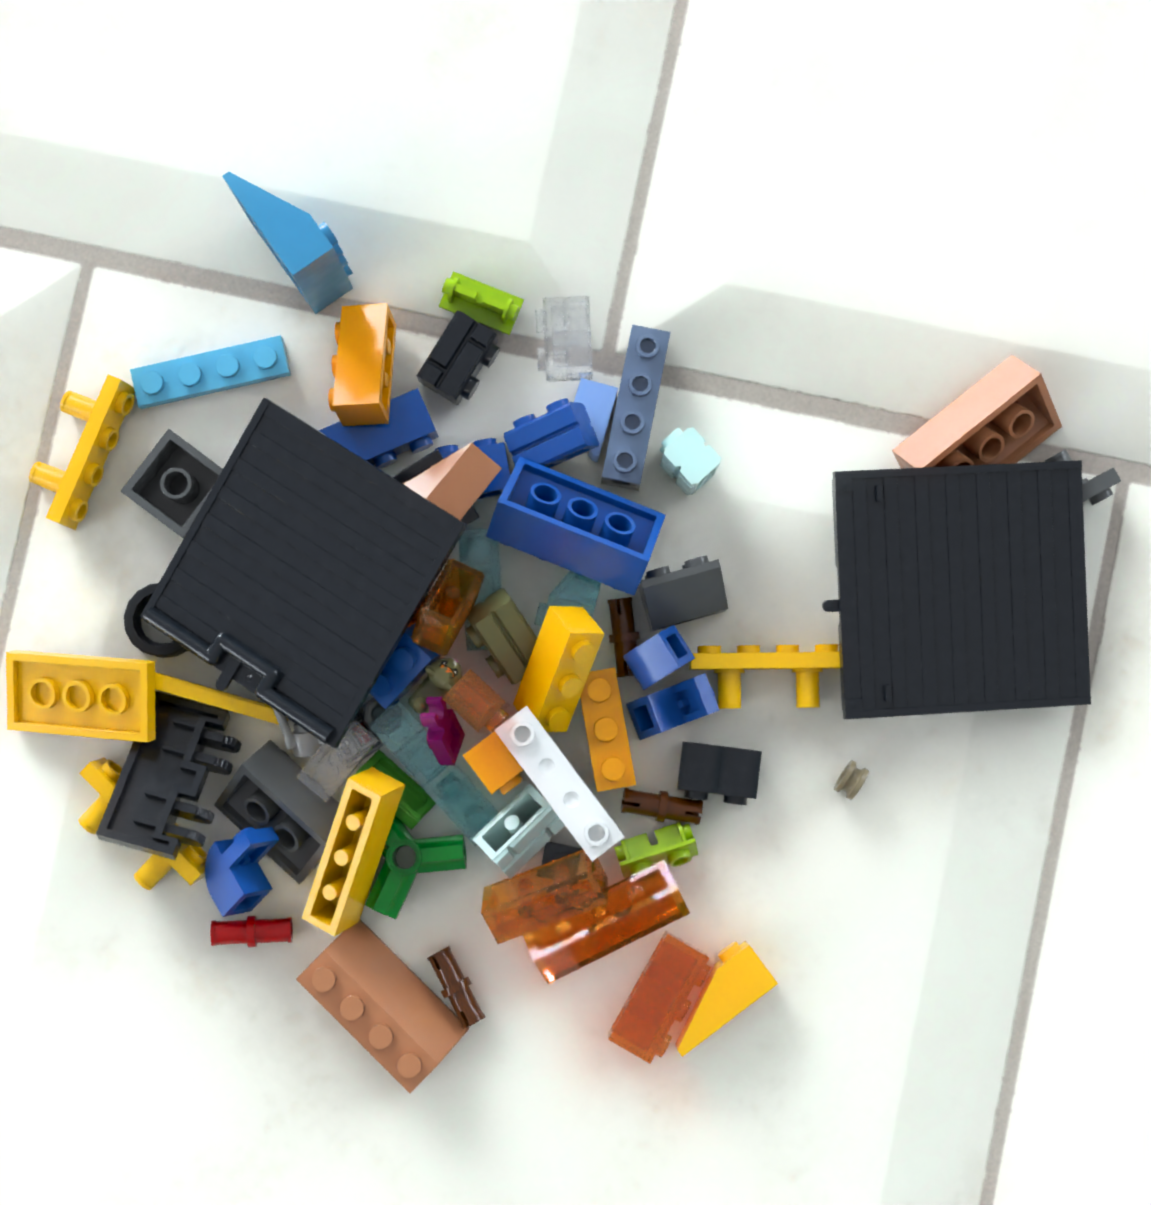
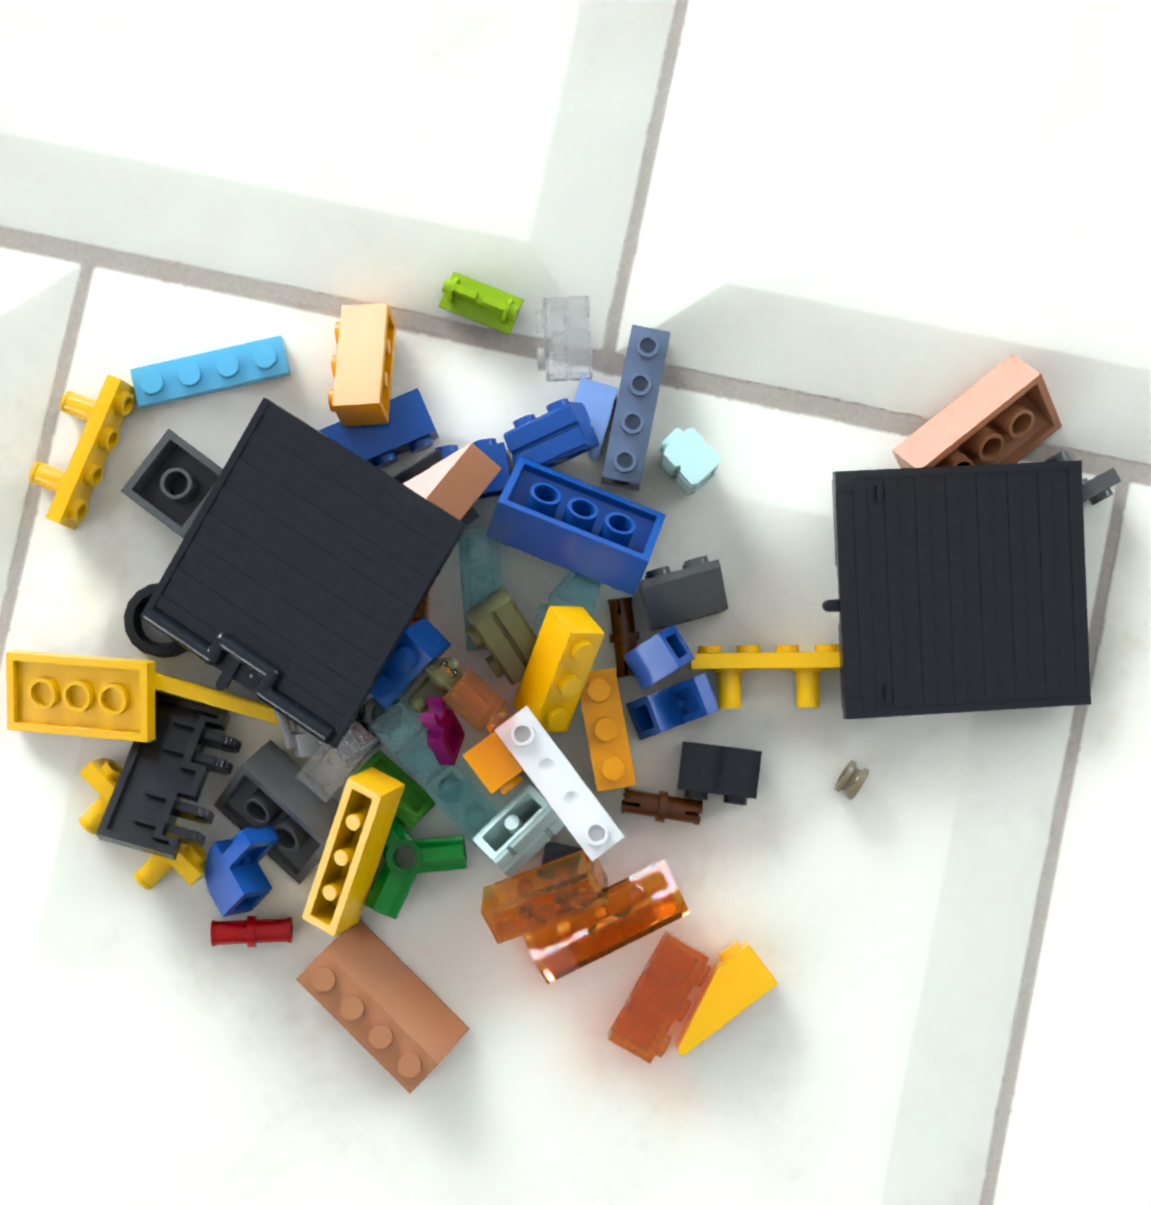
(301, 246): dark azure slope -> none
(447, 607): clear orange brick -> none
(456, 987): reddish brown pin -> none
(459, 358): black brick -> none
(672, 847): lime hinge -> none

